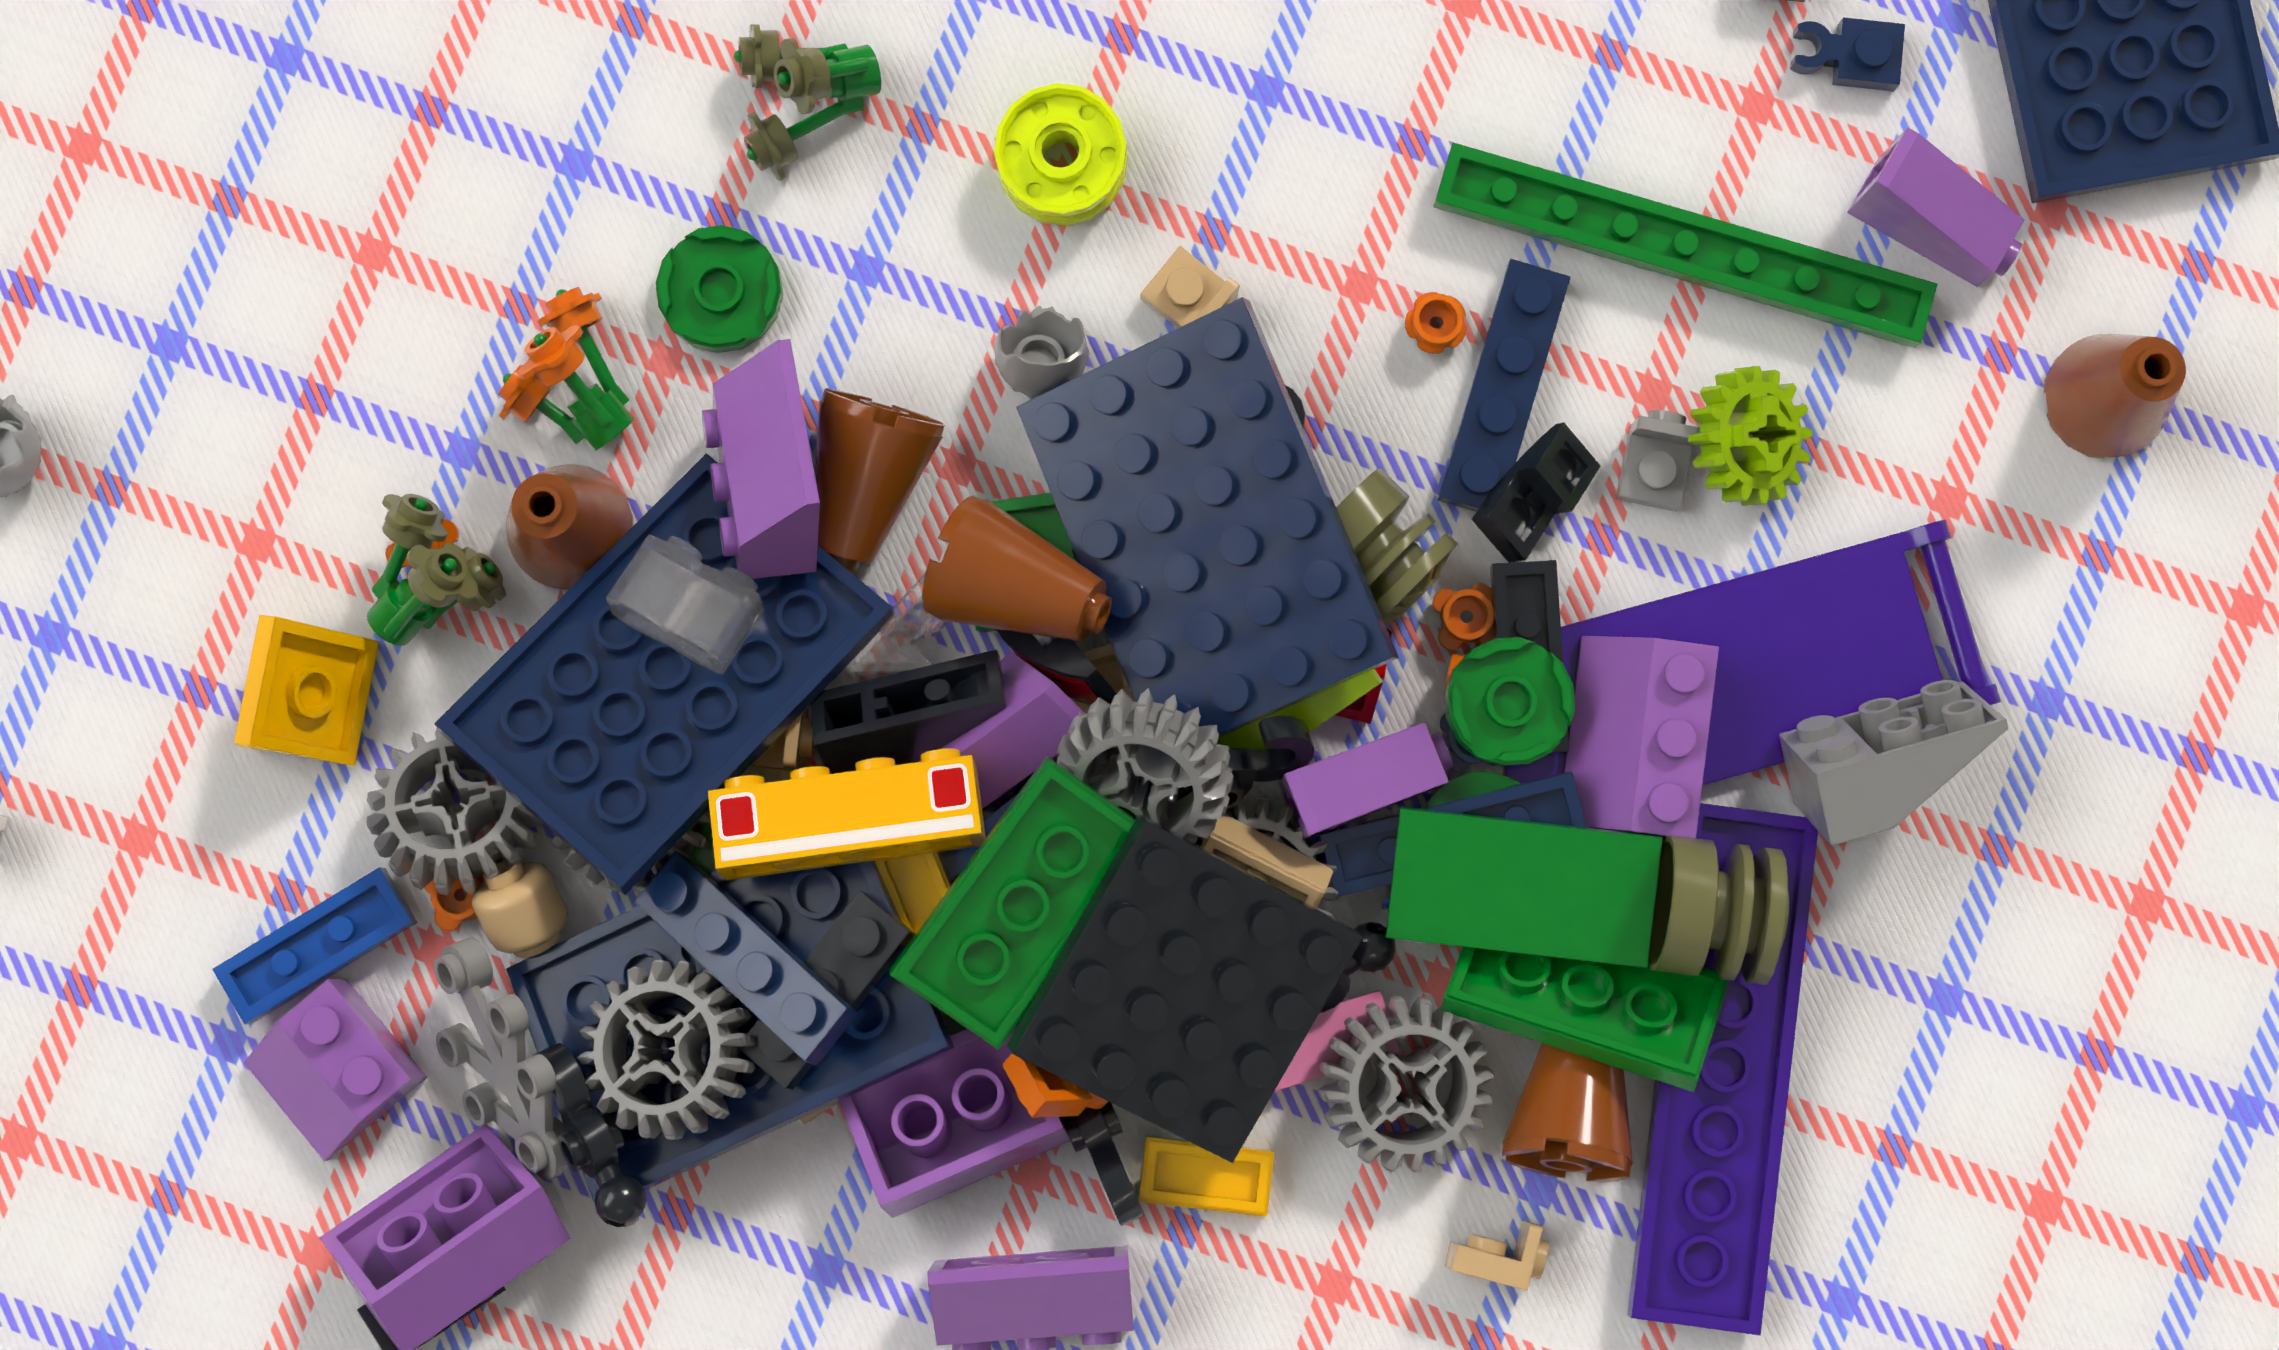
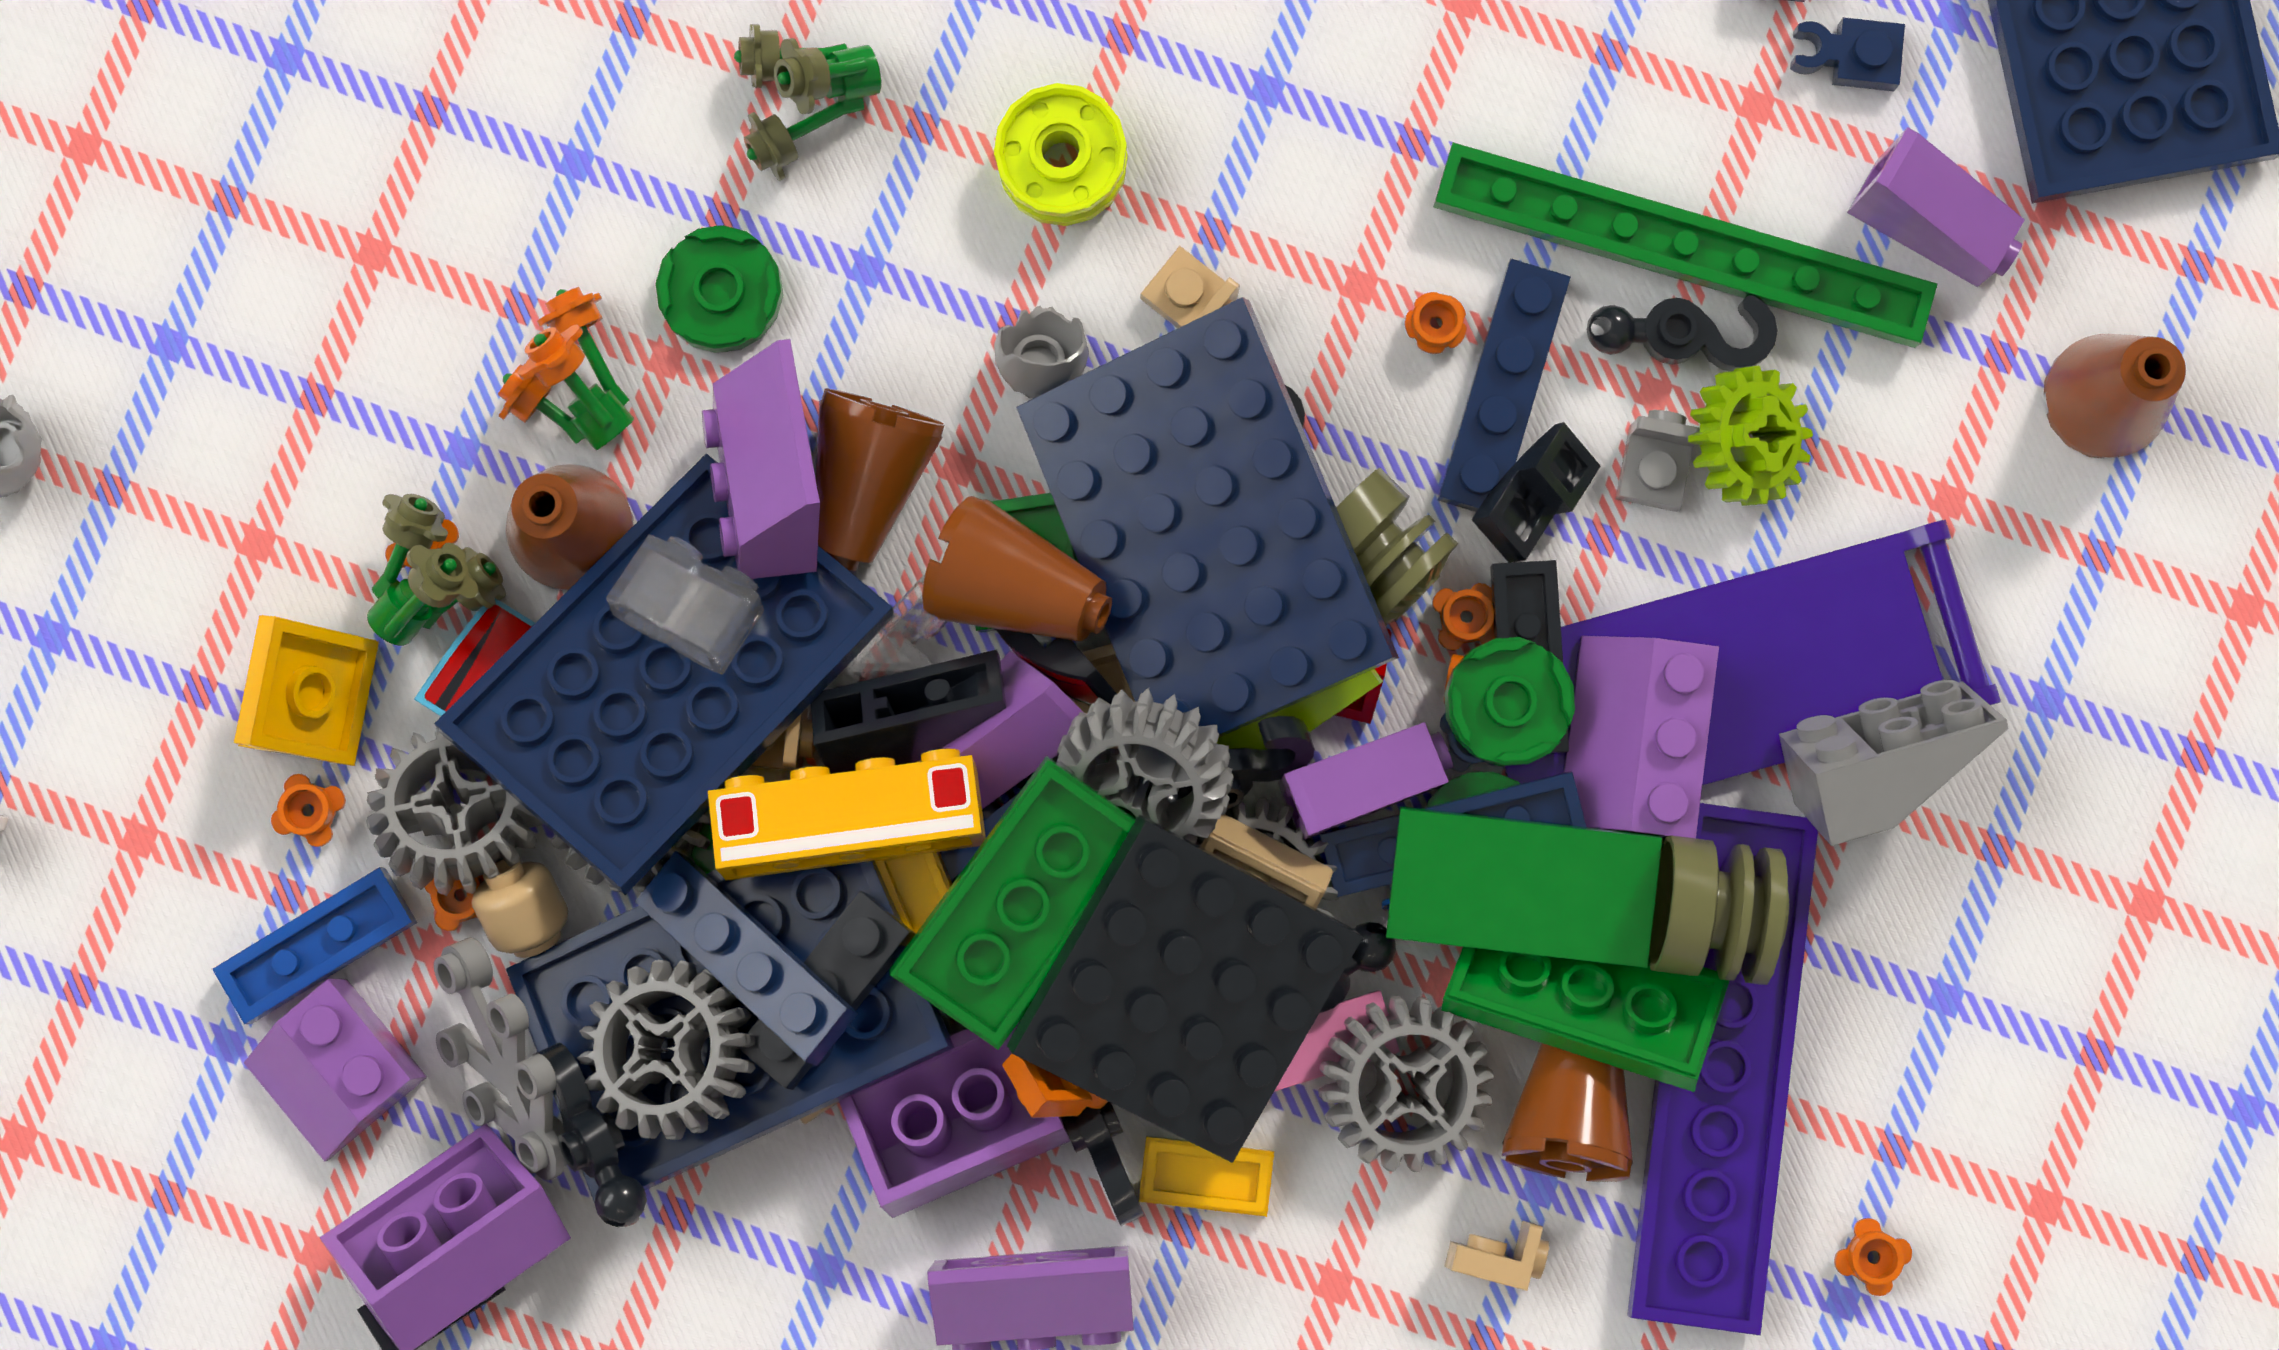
(290, 816): none -> orange plate
(472, 655): none -> red slope
(1679, 329): none -> black piece
(1892, 1257): none -> orange plate

